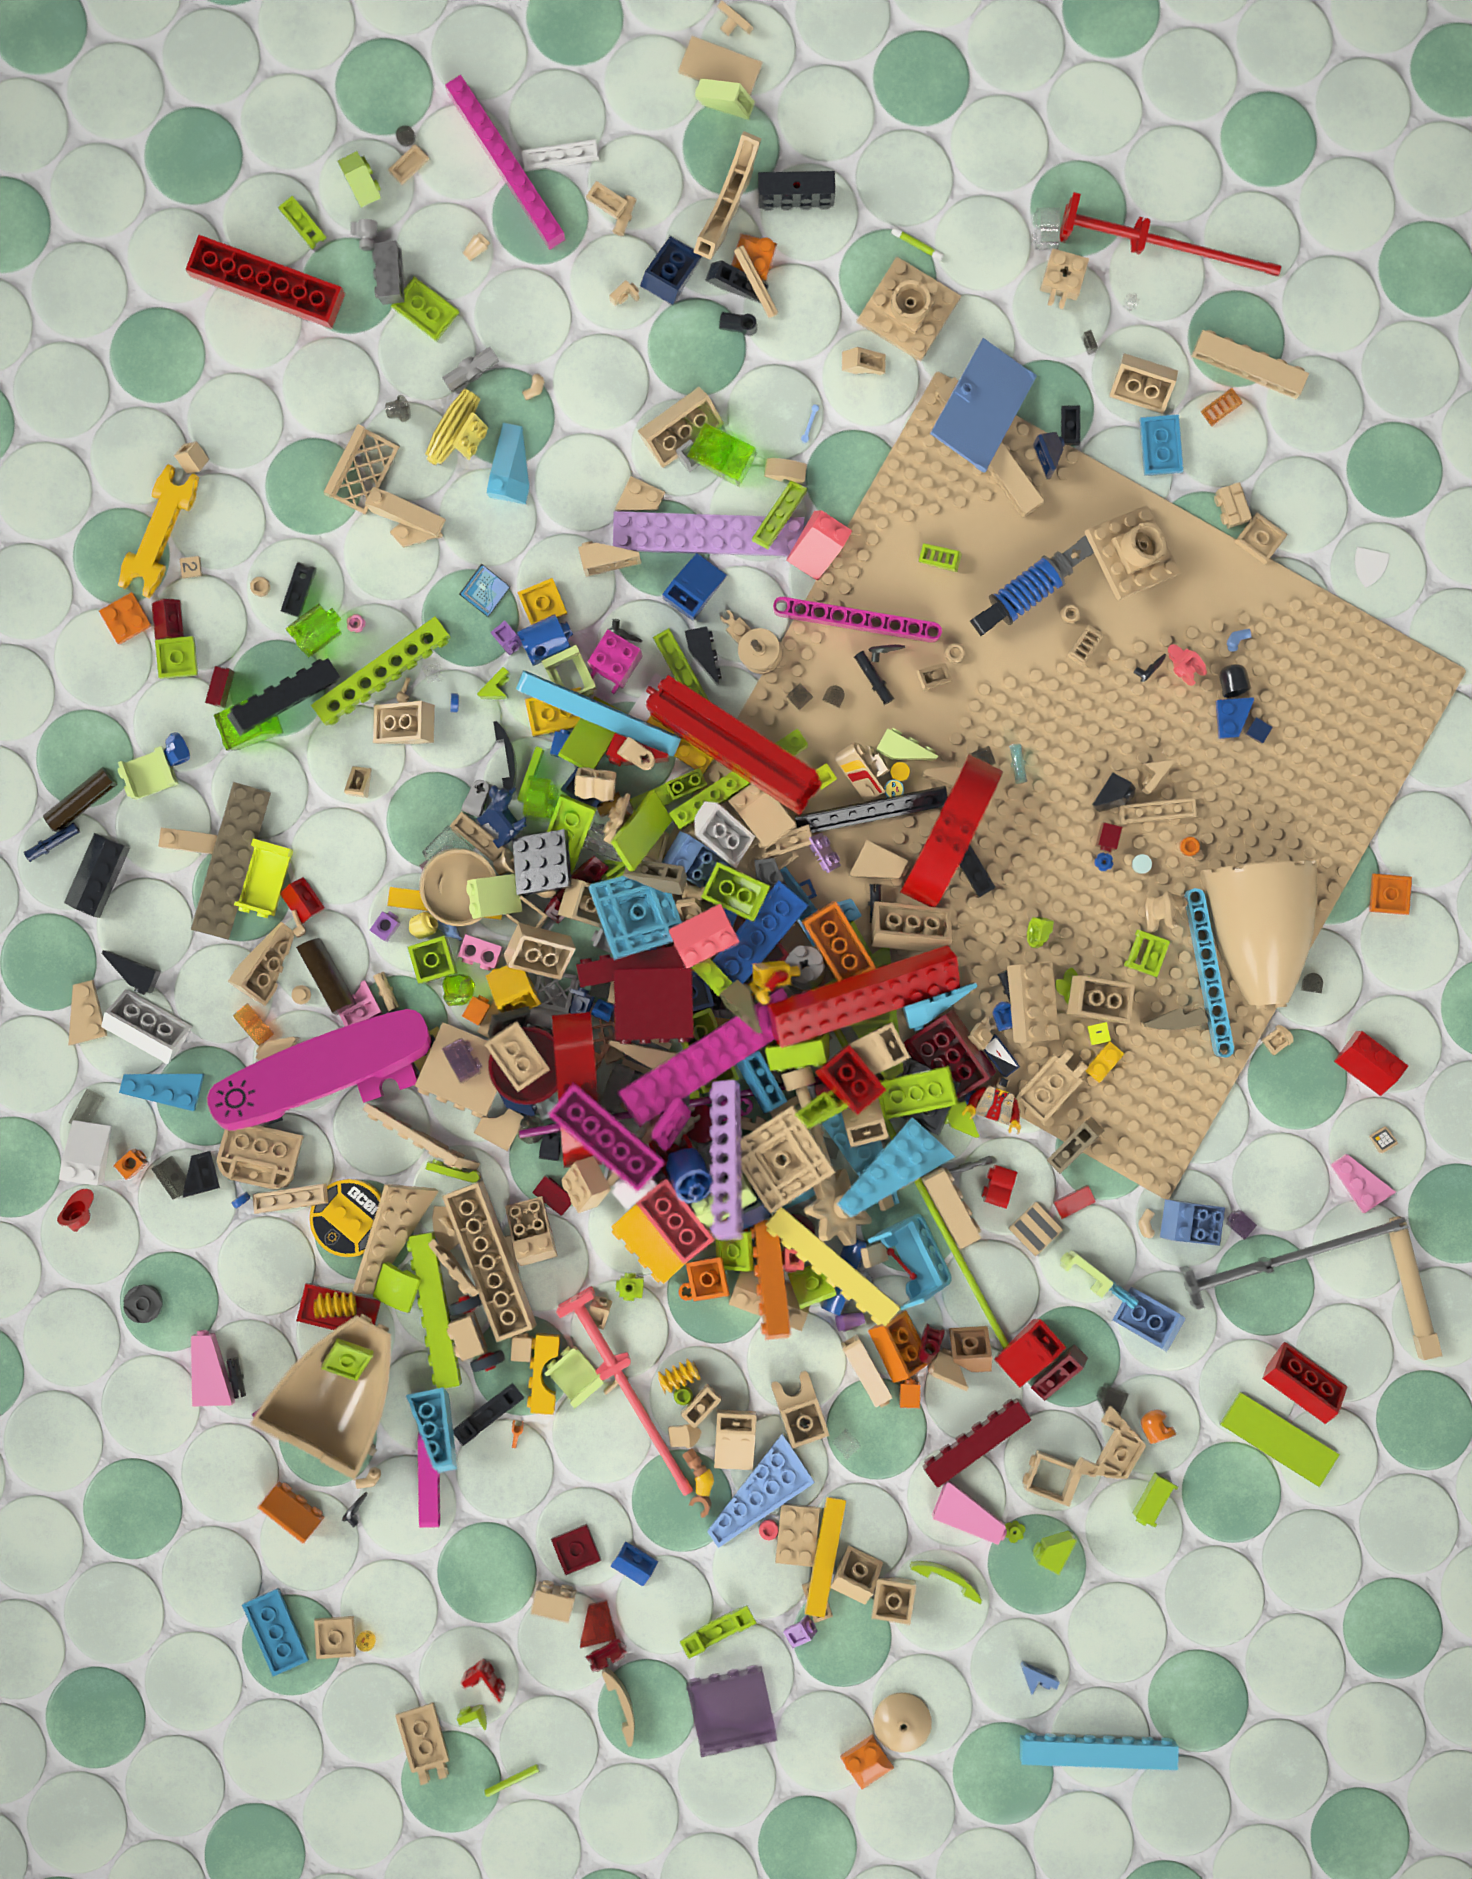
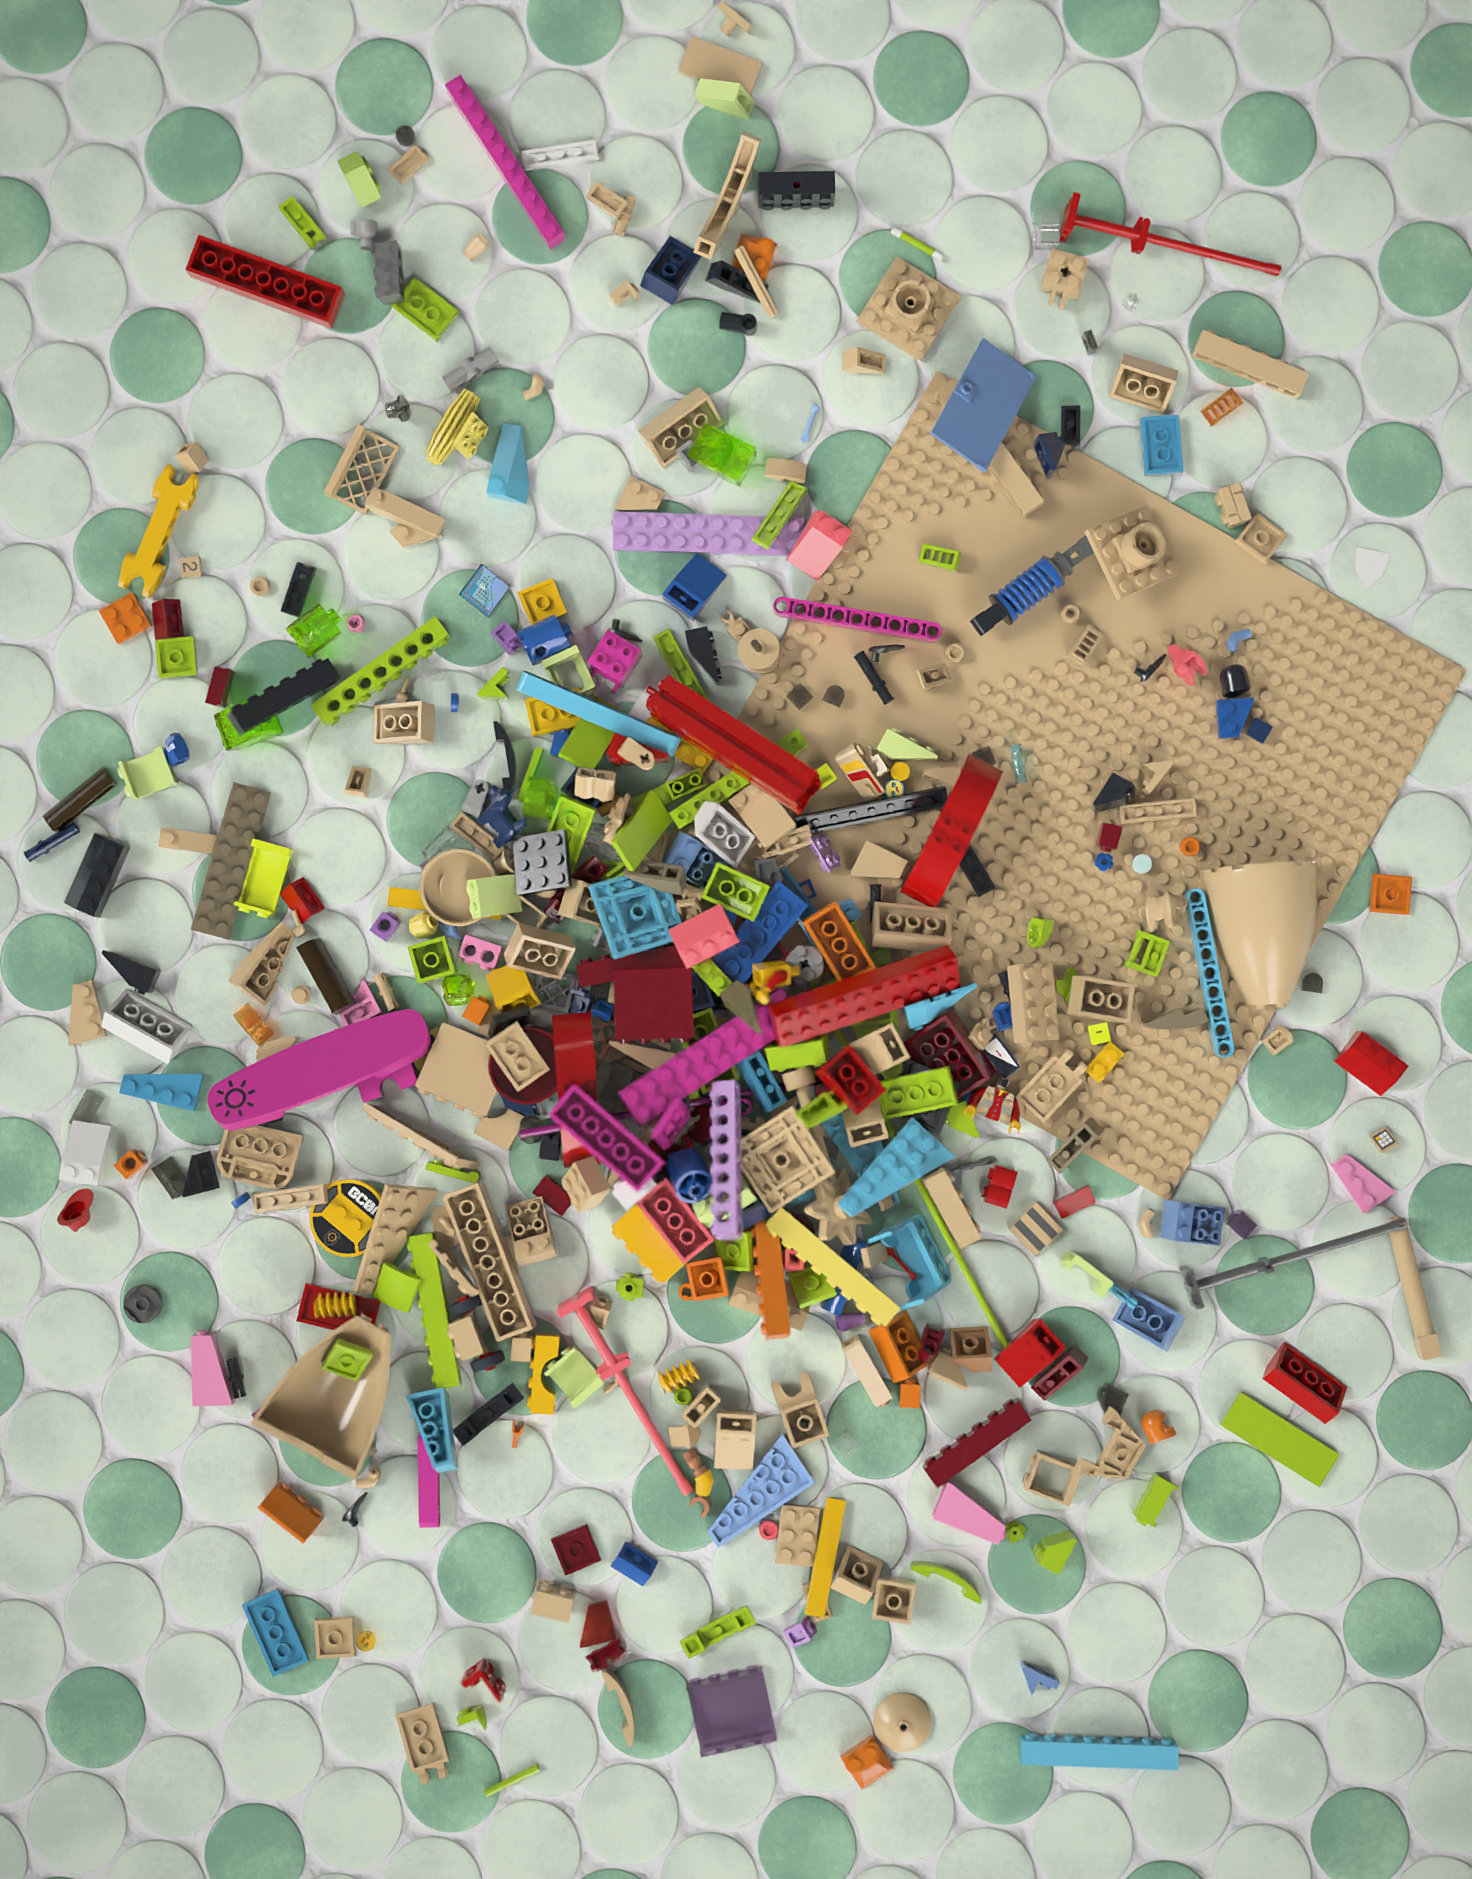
(461, 1060): clear purple brick -> none
(601, 558): tan slope -> none

